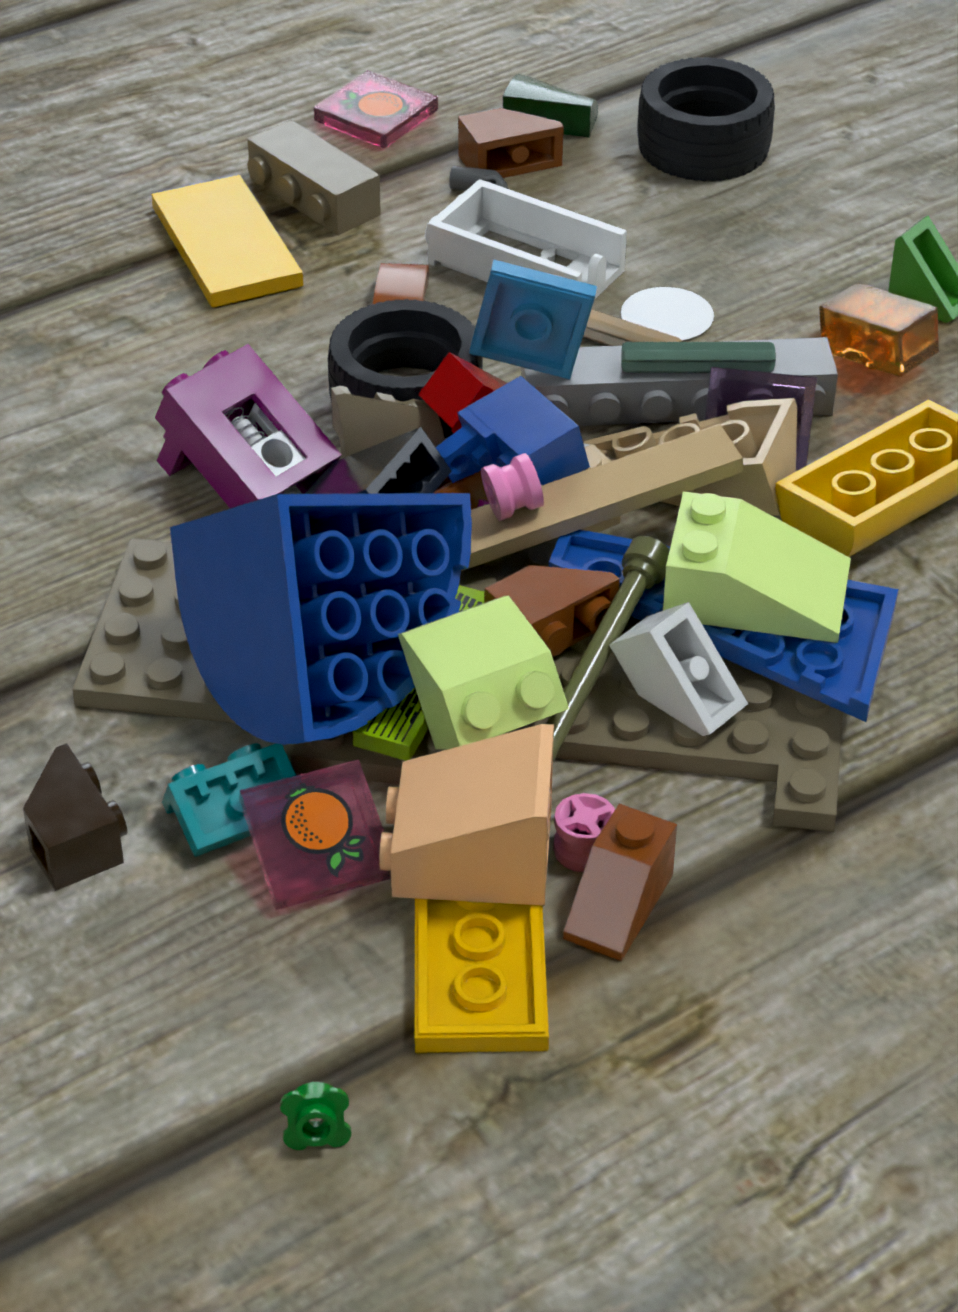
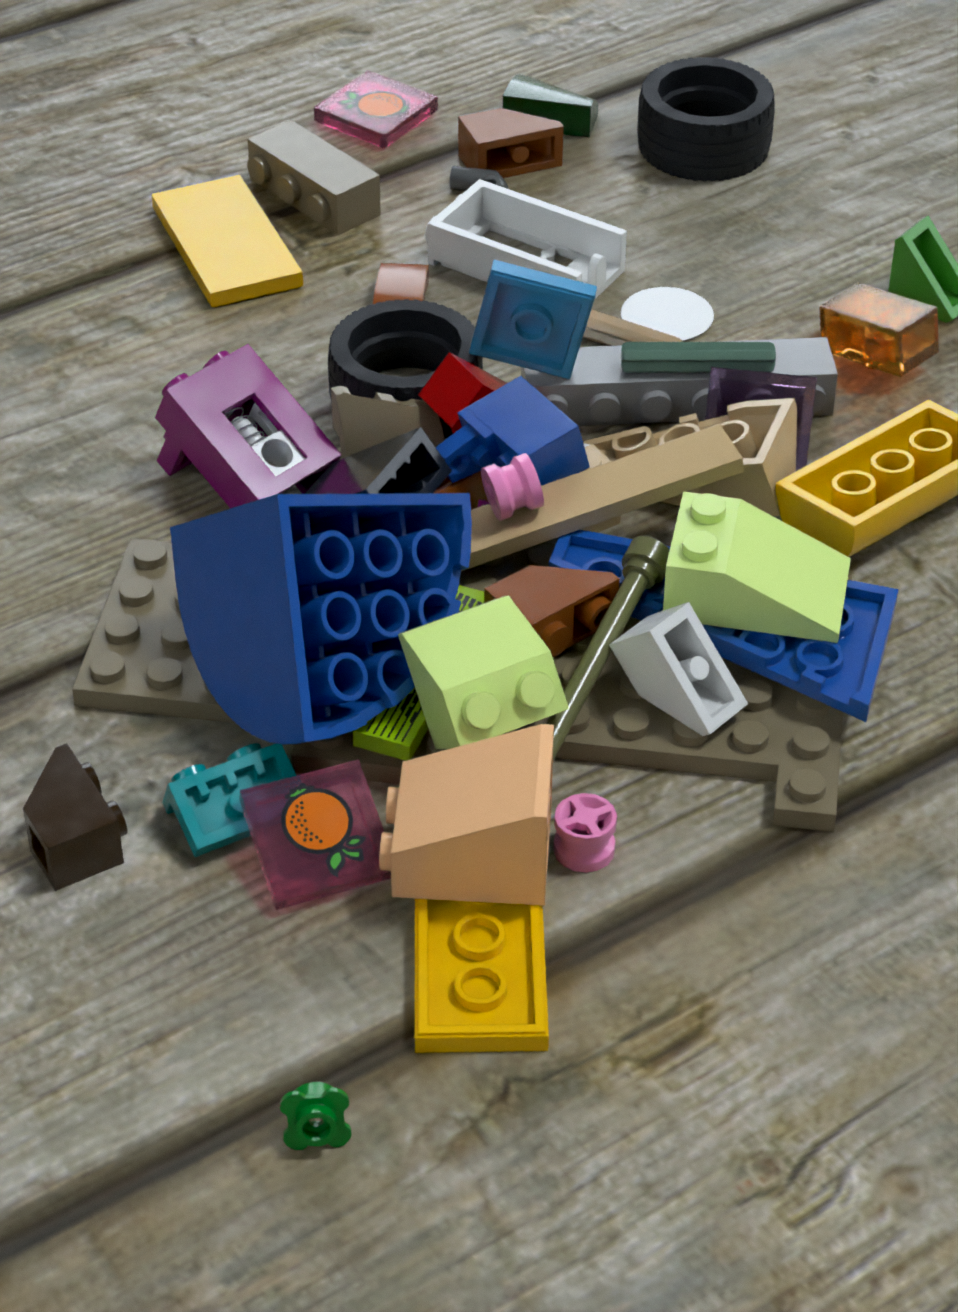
(621, 881): dark orange slope -> none

